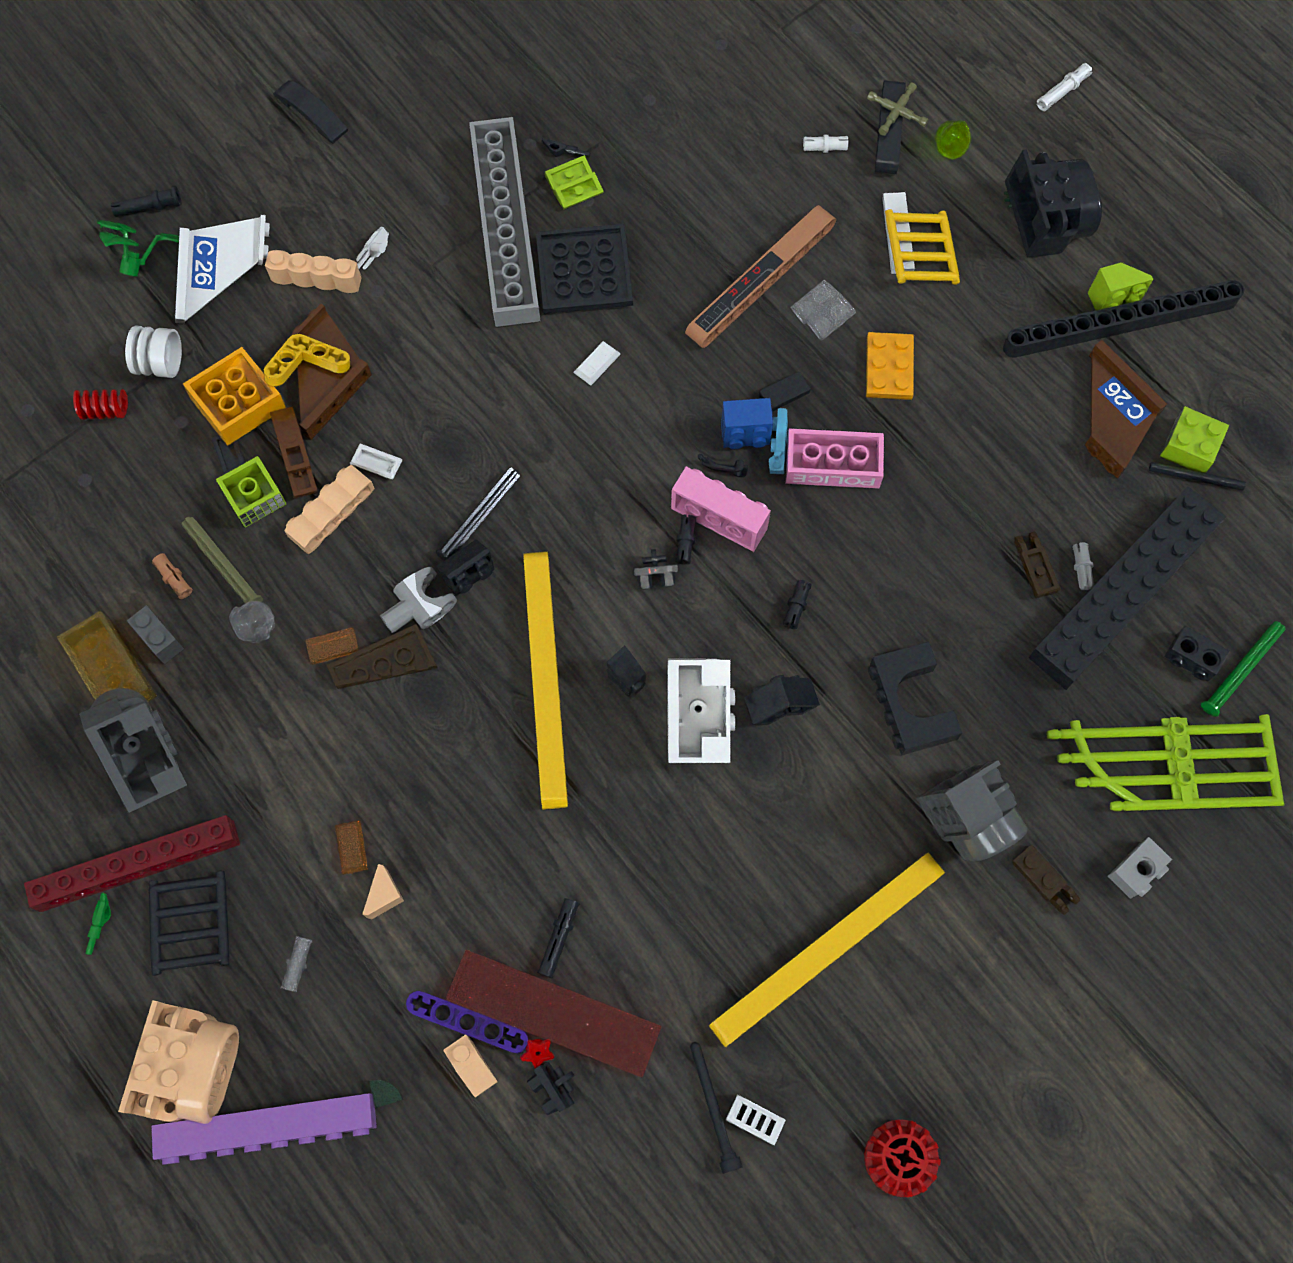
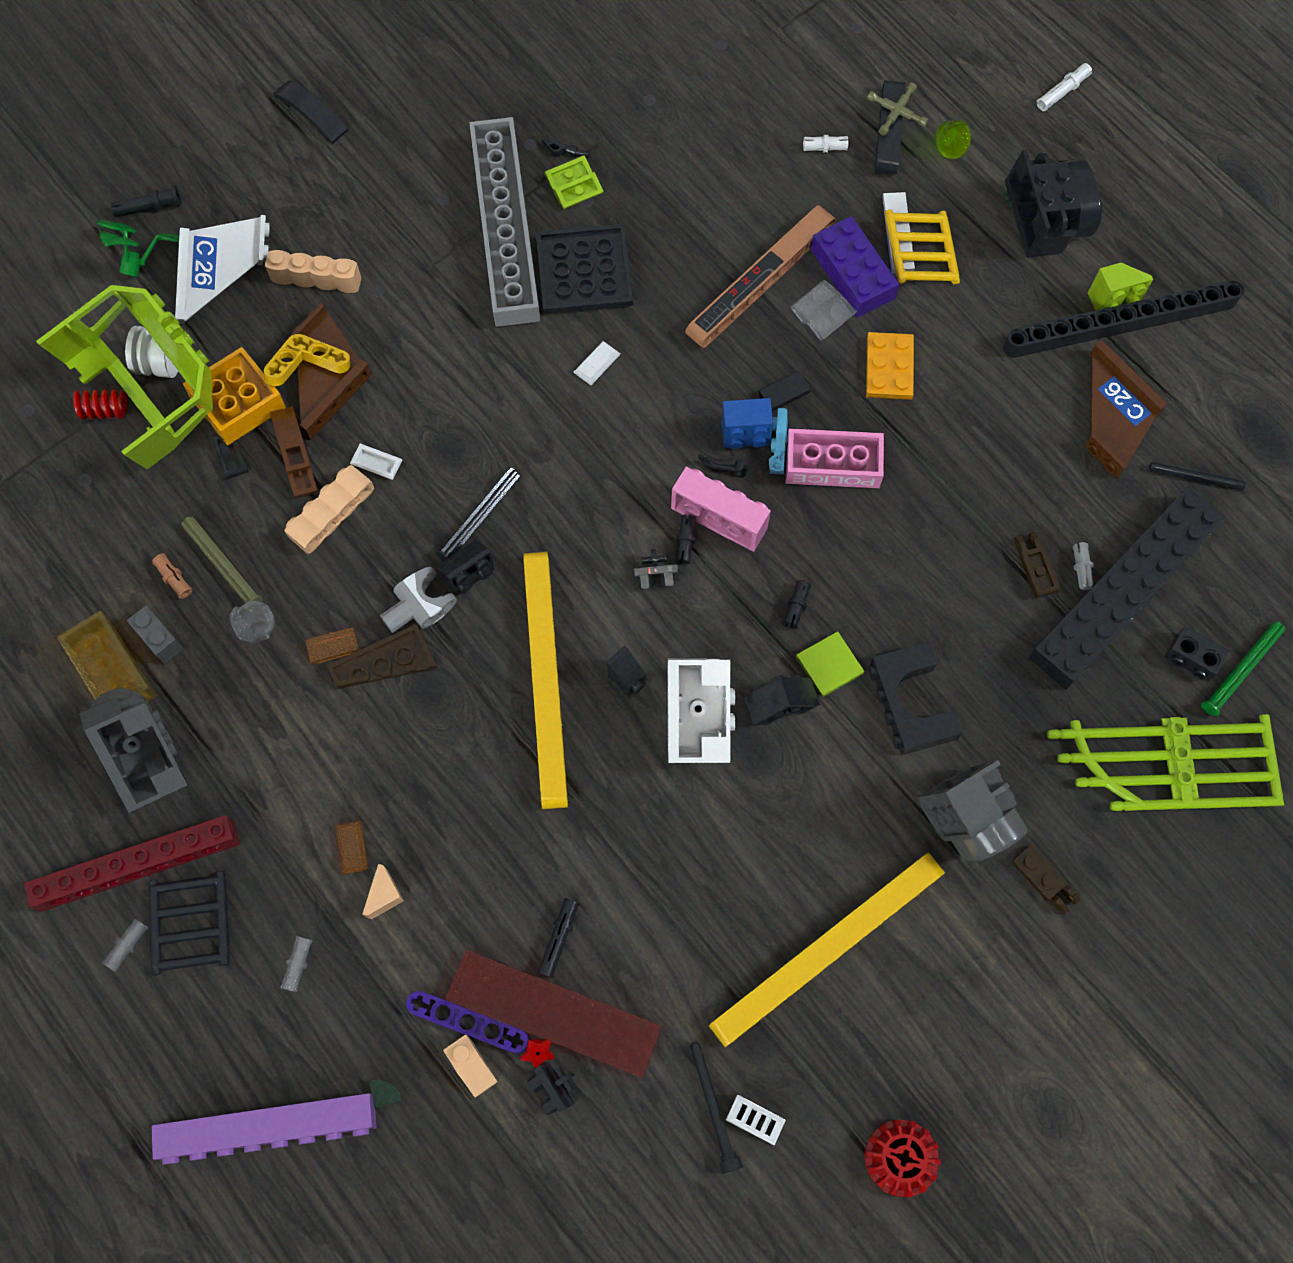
(85, 350): none -> lime windscreen
(100, 917): green hand -> none
(124, 945): none -> clear pin
(180, 1066): light nougat brick -> none
(251, 491): lime brick -> none
(373, 247): white piece -> none
(829, 664): none -> lime tile
(854, 266): none -> dark purple brick
(1126, 873): light grey brick -> none
(1194, 440): lime brick -> none

